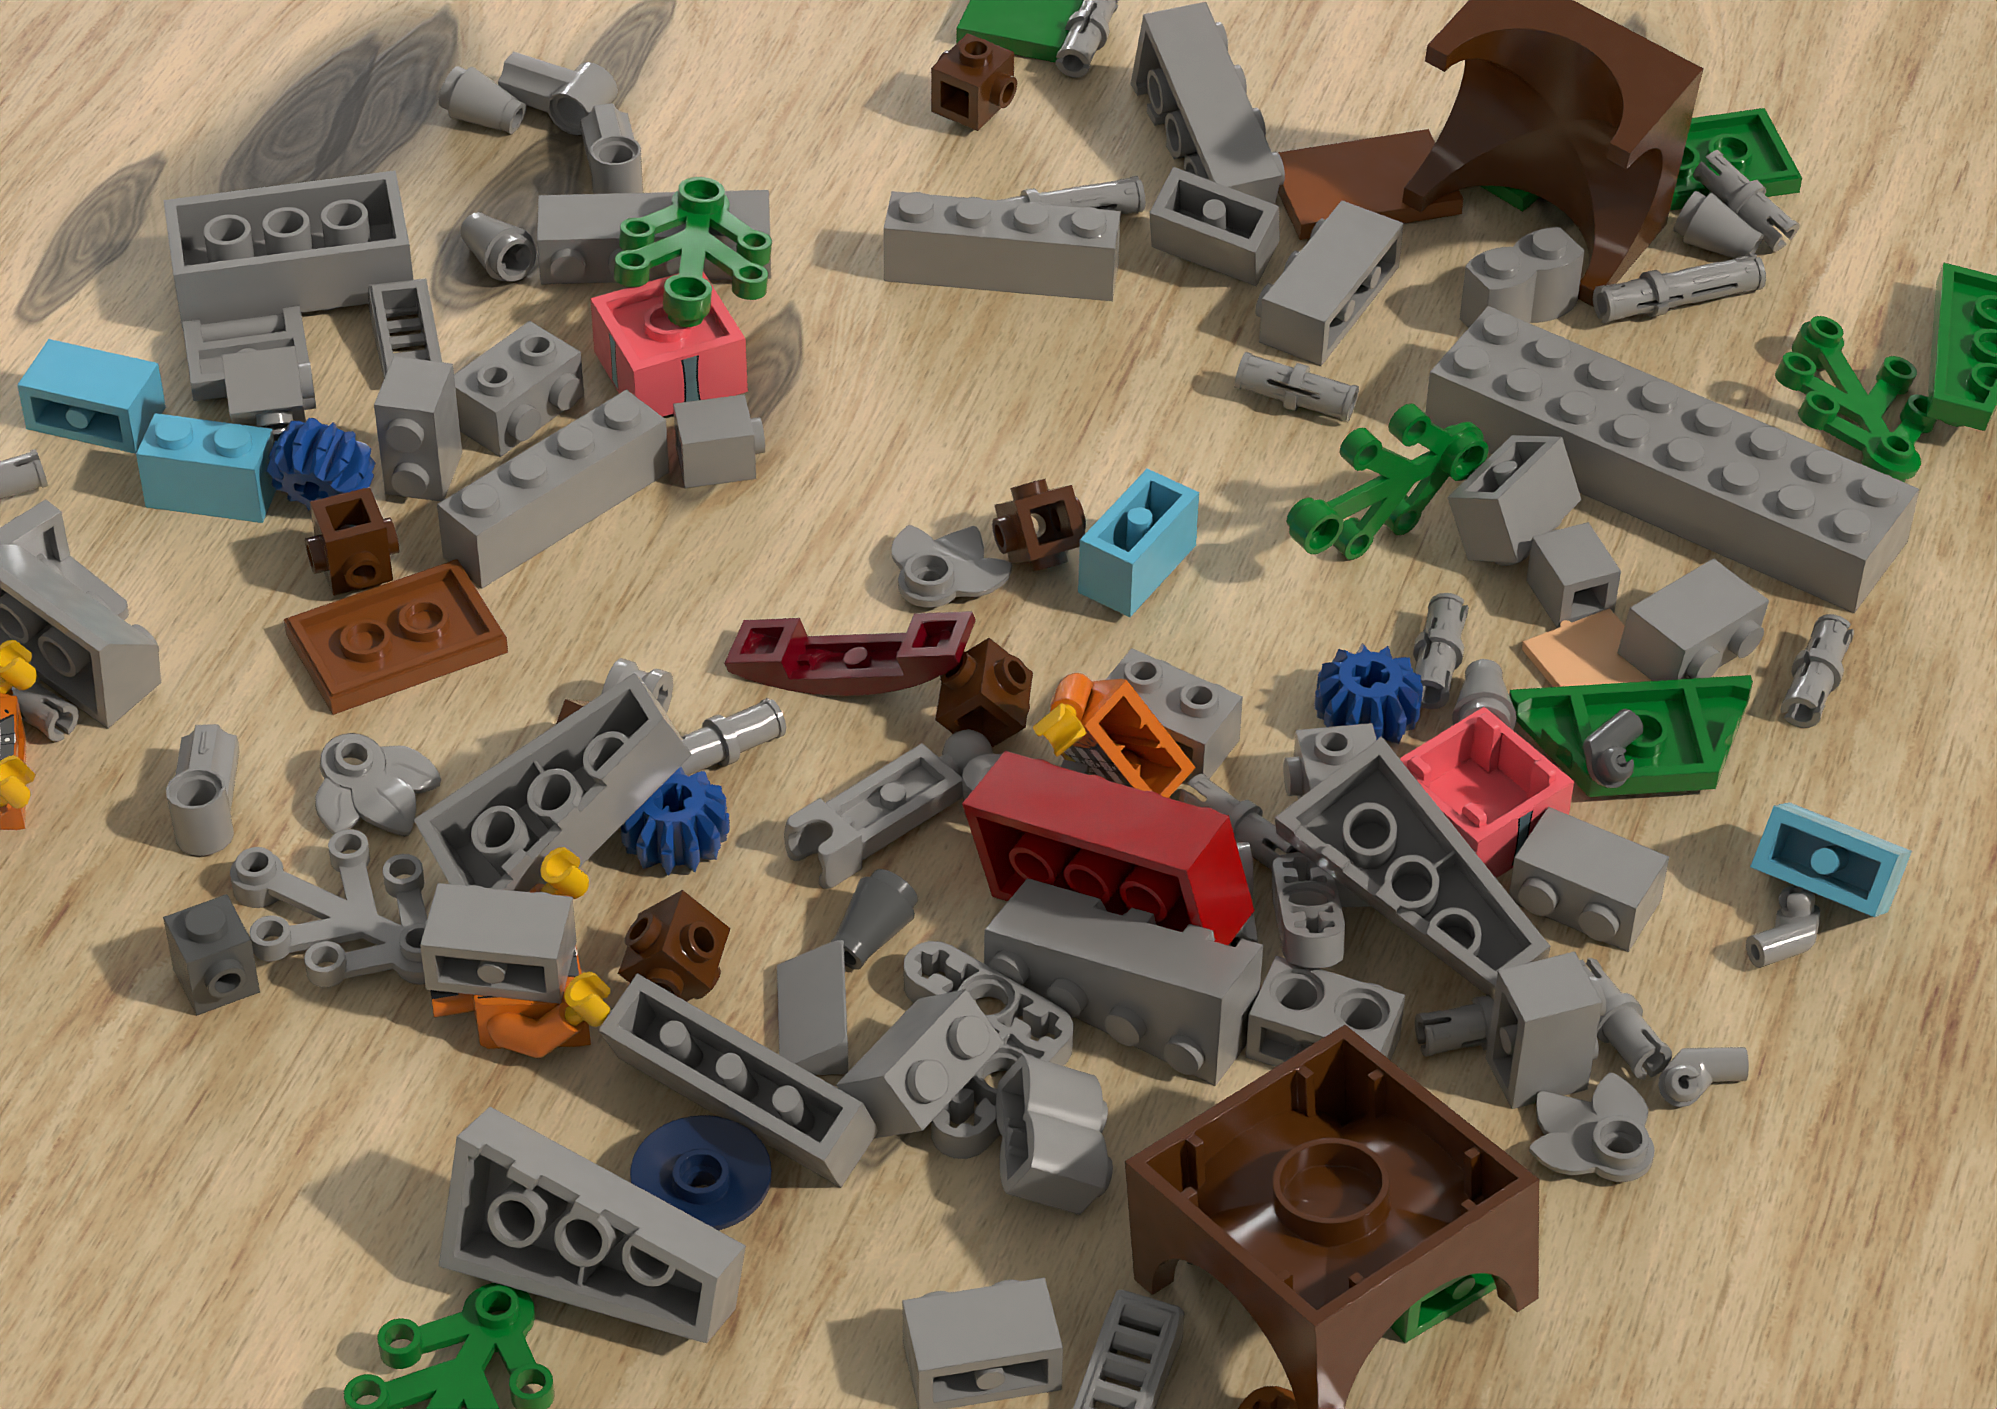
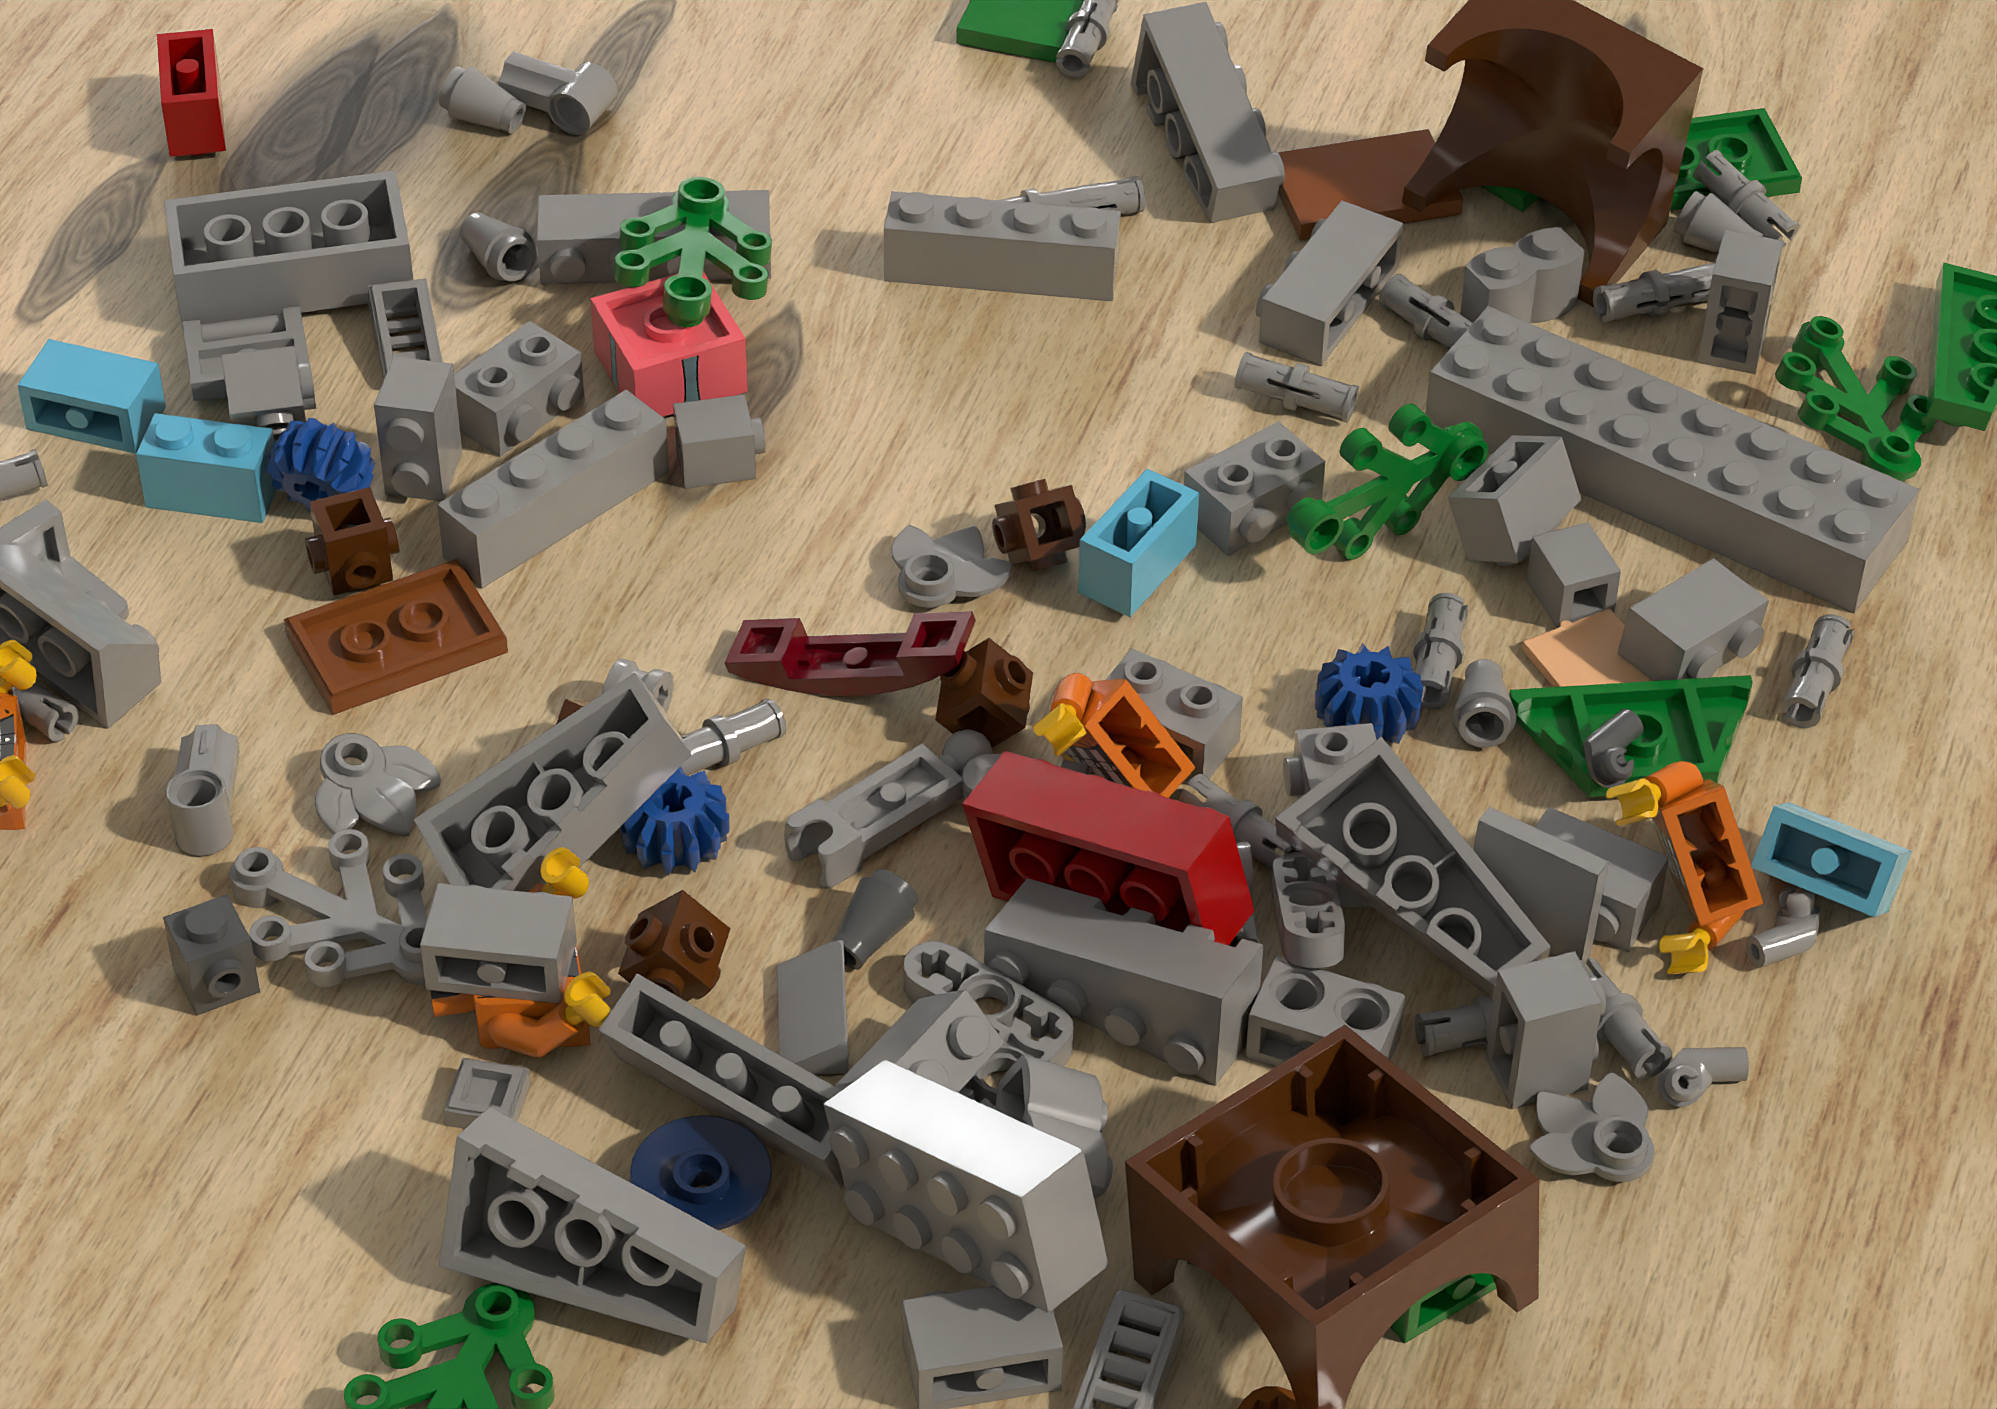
(191, 92): none -> red brick
(484, 1086): none -> light grey tile
(612, 151): light grey piece -> none
(967, 1185): none -> light grey brick
(972, 82): reddish brown brick -> none
(1214, 226): light grey brick -> none
(1254, 486): none -> light grey brick
(1410, 301): none -> light grey pin
(1489, 785): coral container -> none
(1547, 878): none -> light grey tile
(1703, 853): none -> orange torso
(1740, 301): none -> light grey brick

